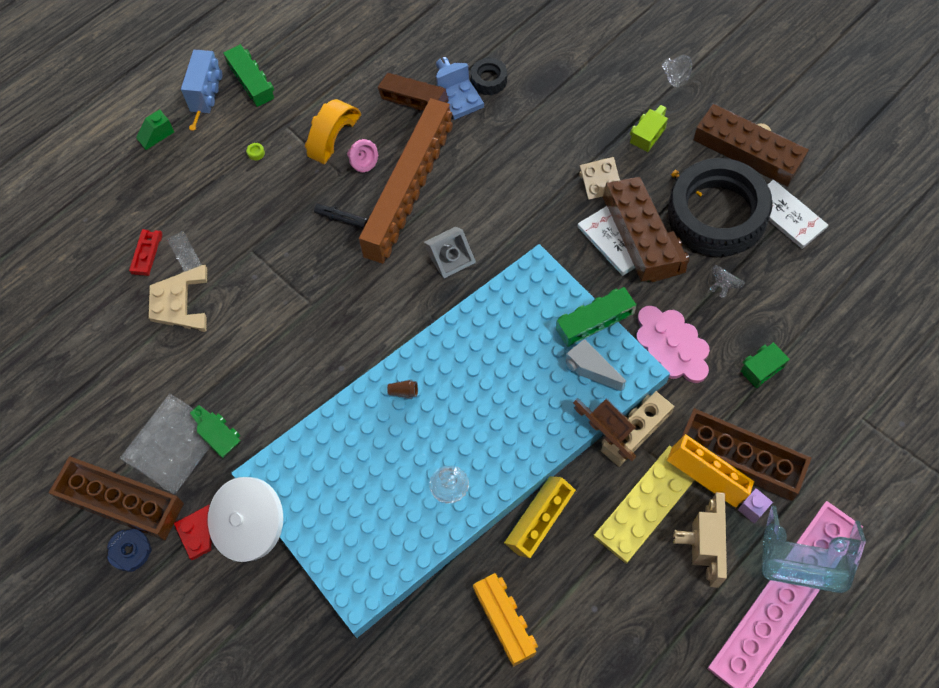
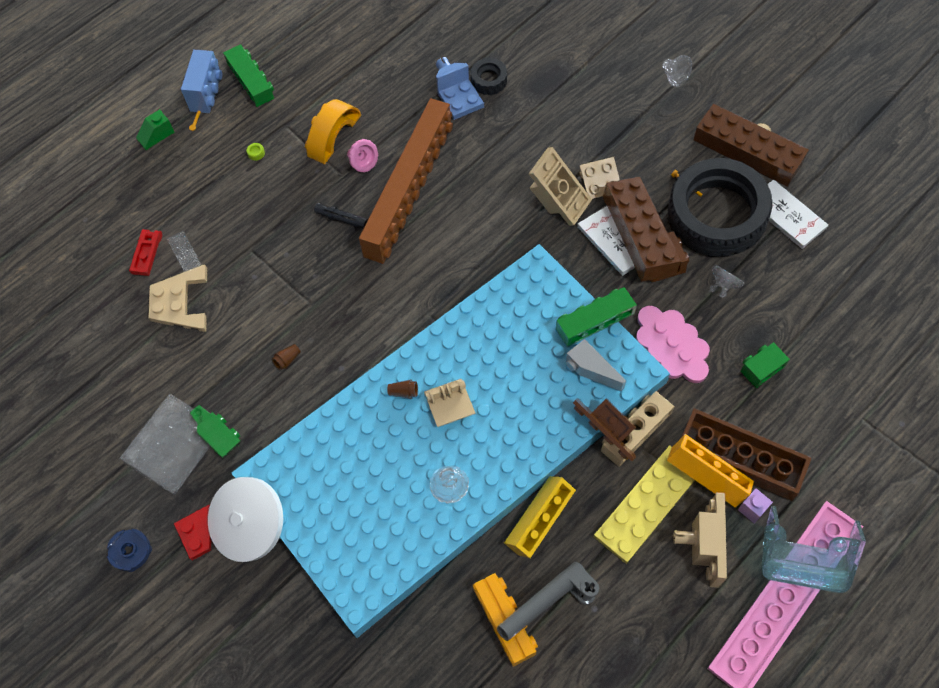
(117, 498): reddish brown brick -> none
(285, 357): none -> reddish brown cone
(410, 92): reddish brown brick -> none
(449, 402): none -> tan hinge
(450, 251): light grey slope -> none
(558, 187): none -> tan brick
(572, 579): none -> dark grey axle
(649, 128): lime hinge -> none

